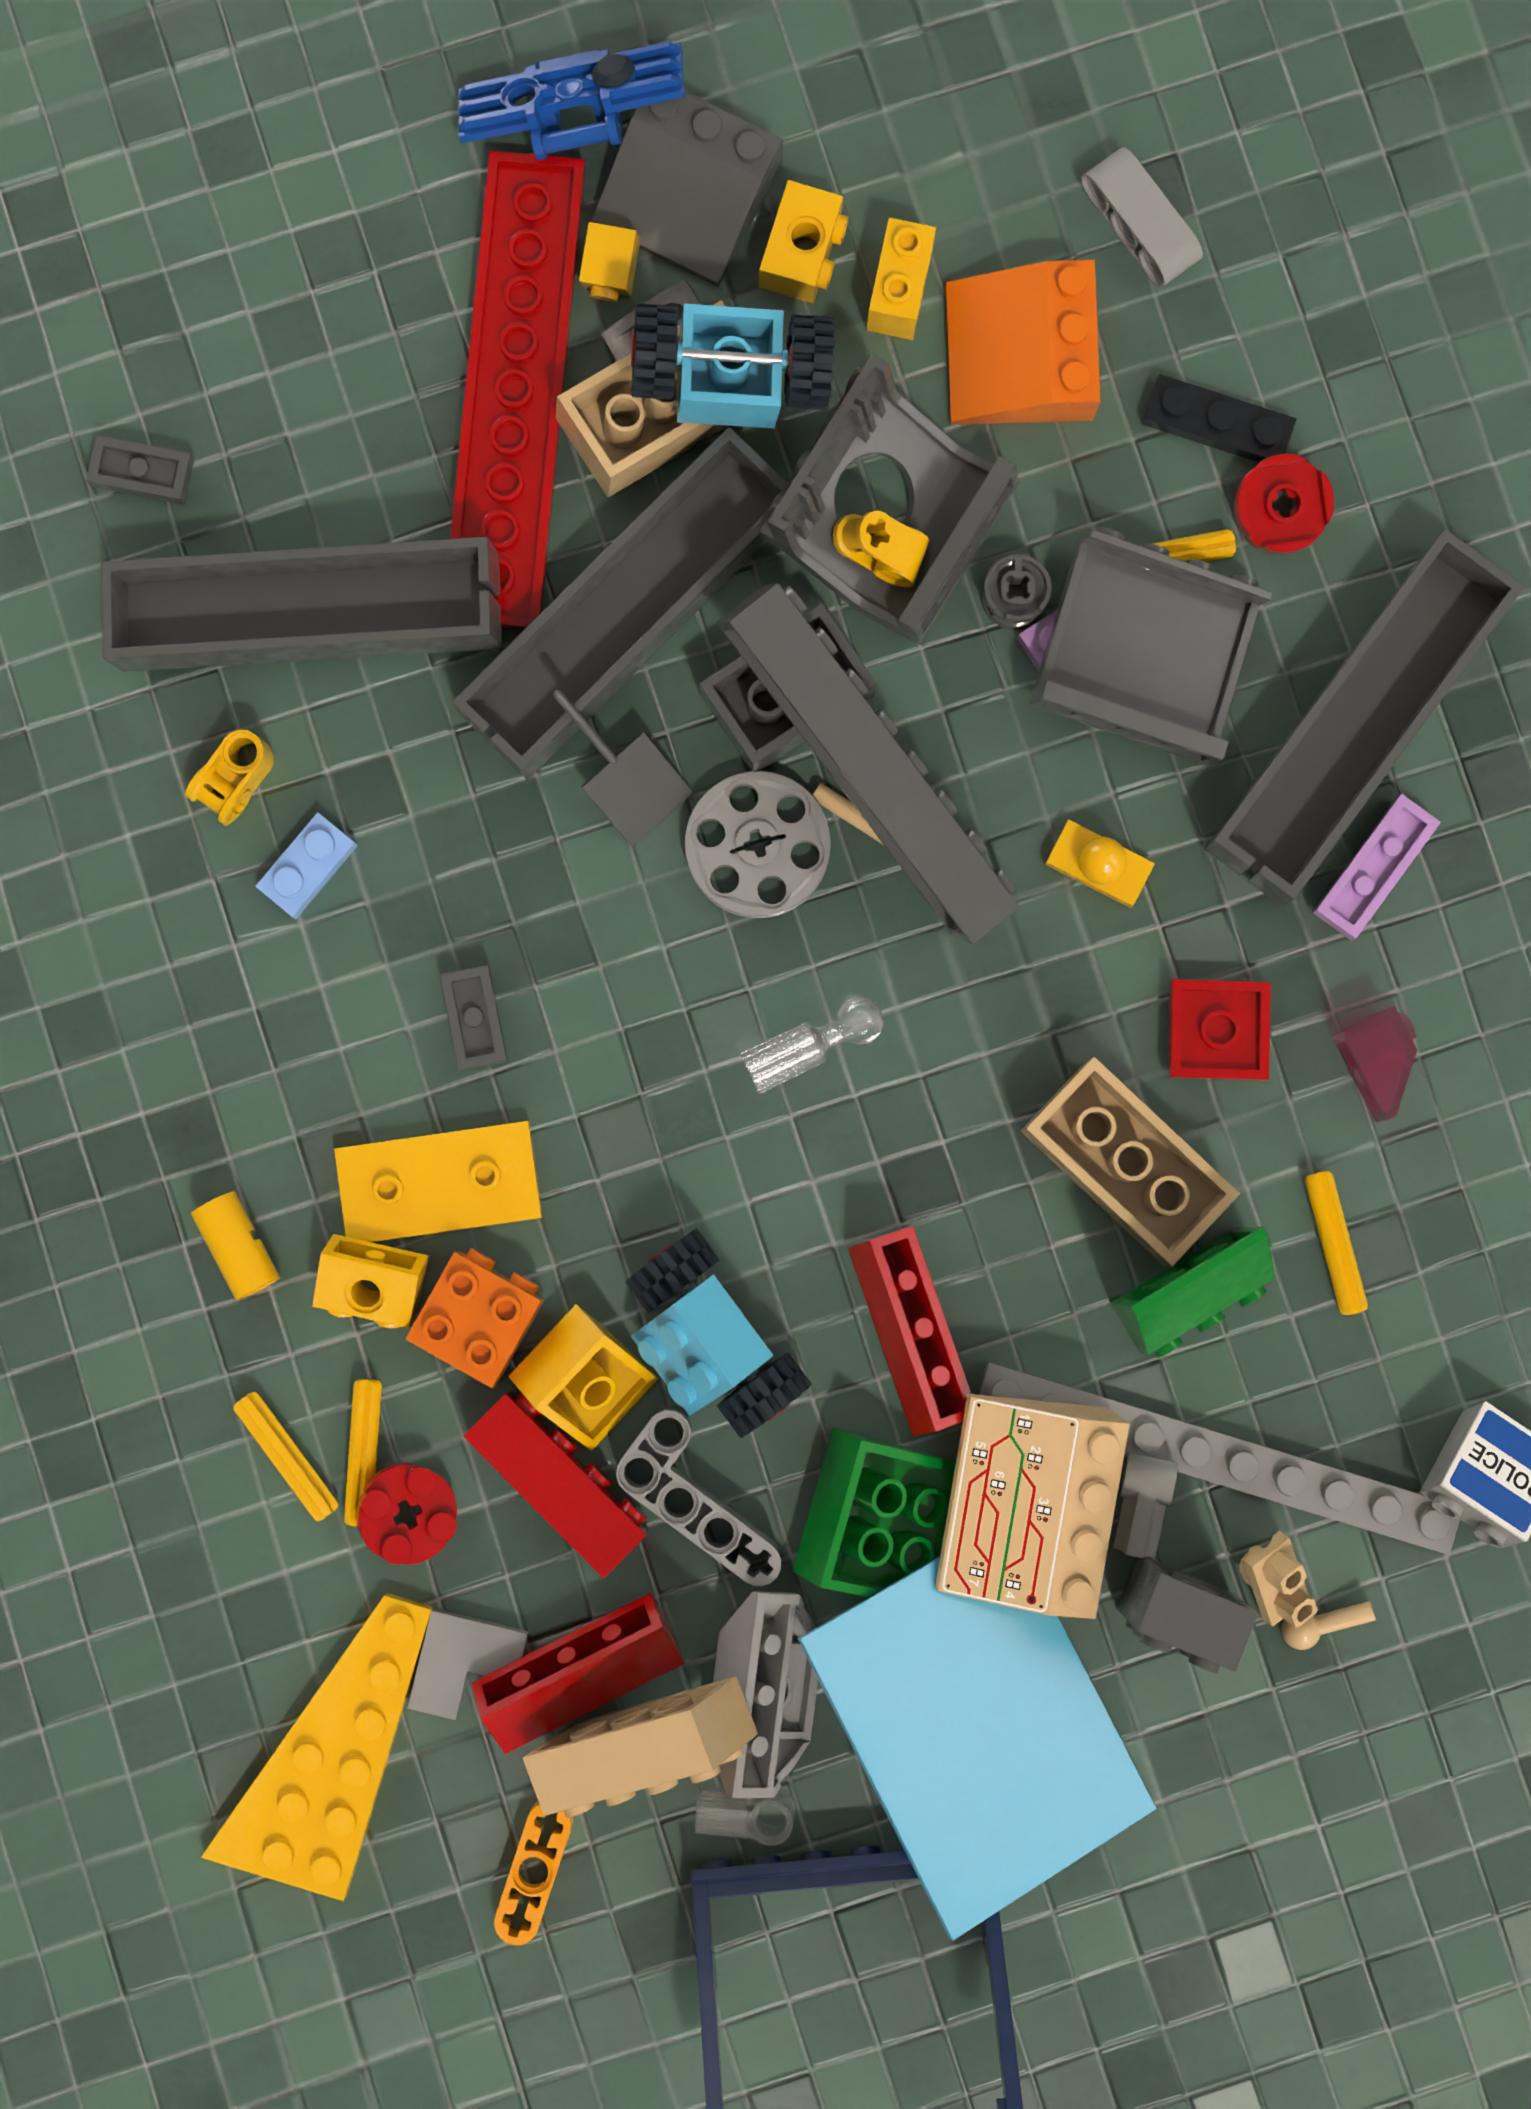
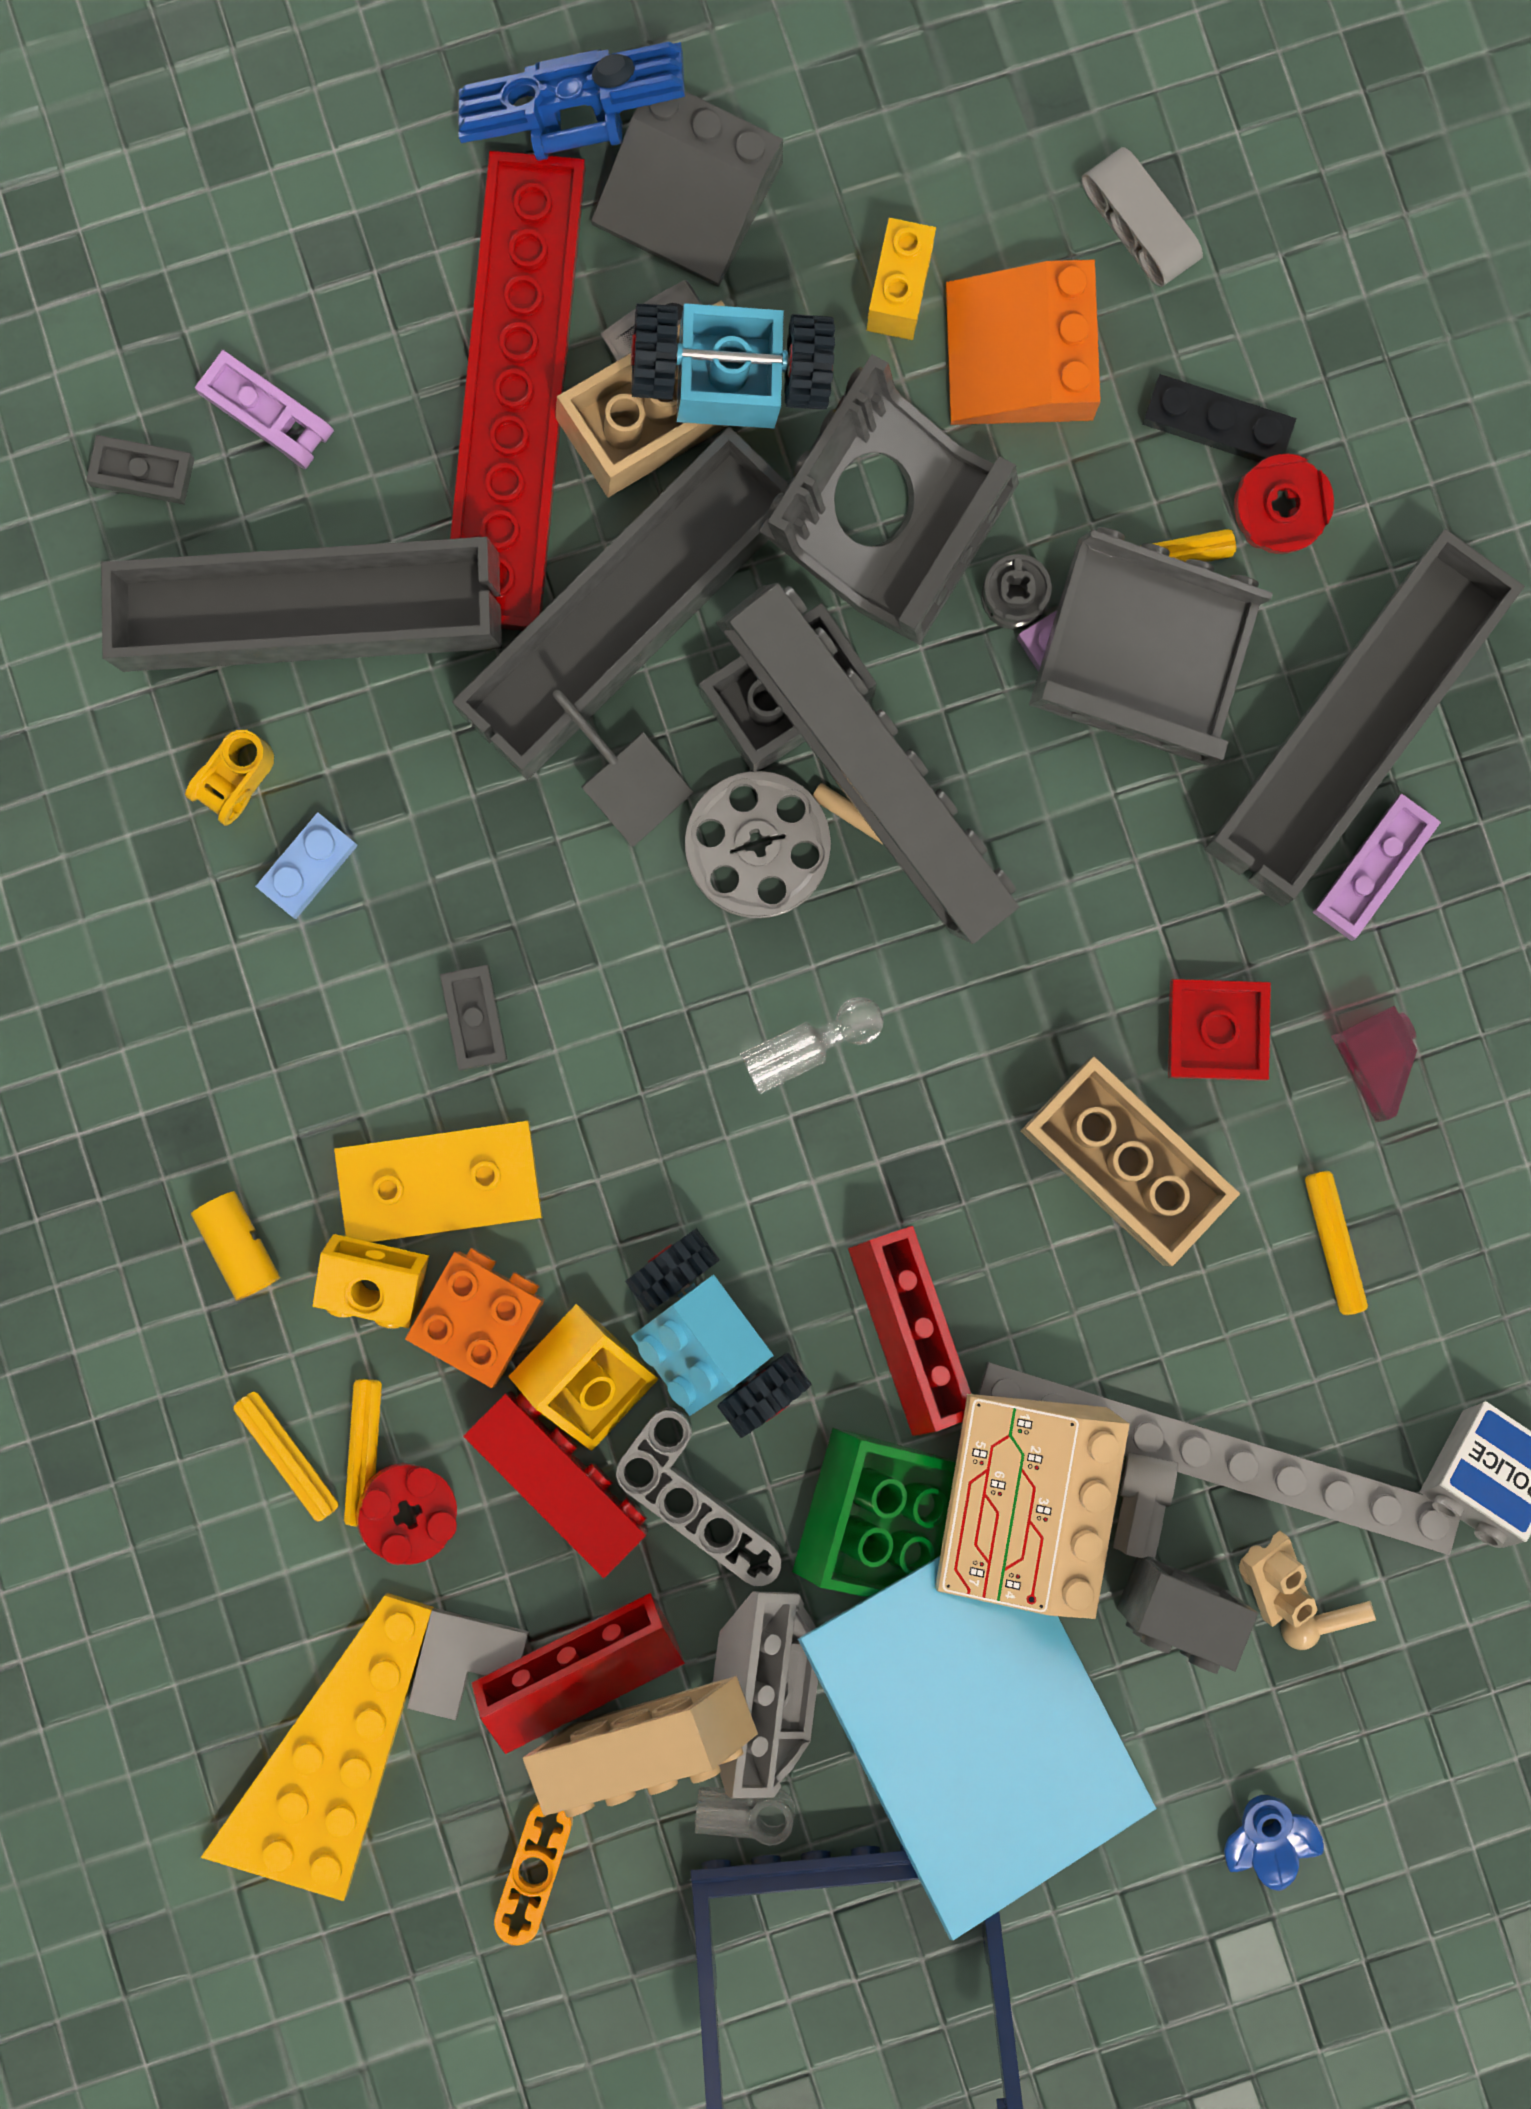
(262, 408): none -> lavender plate
(609, 261): yellow brick -> none
(802, 214): yellow brick -> none
(881, 546): yellow piece -> none
(1100, 863): yellow tile -> none
(1197, 1290): green slope -> none
(1273, 1848): none -> blue plate

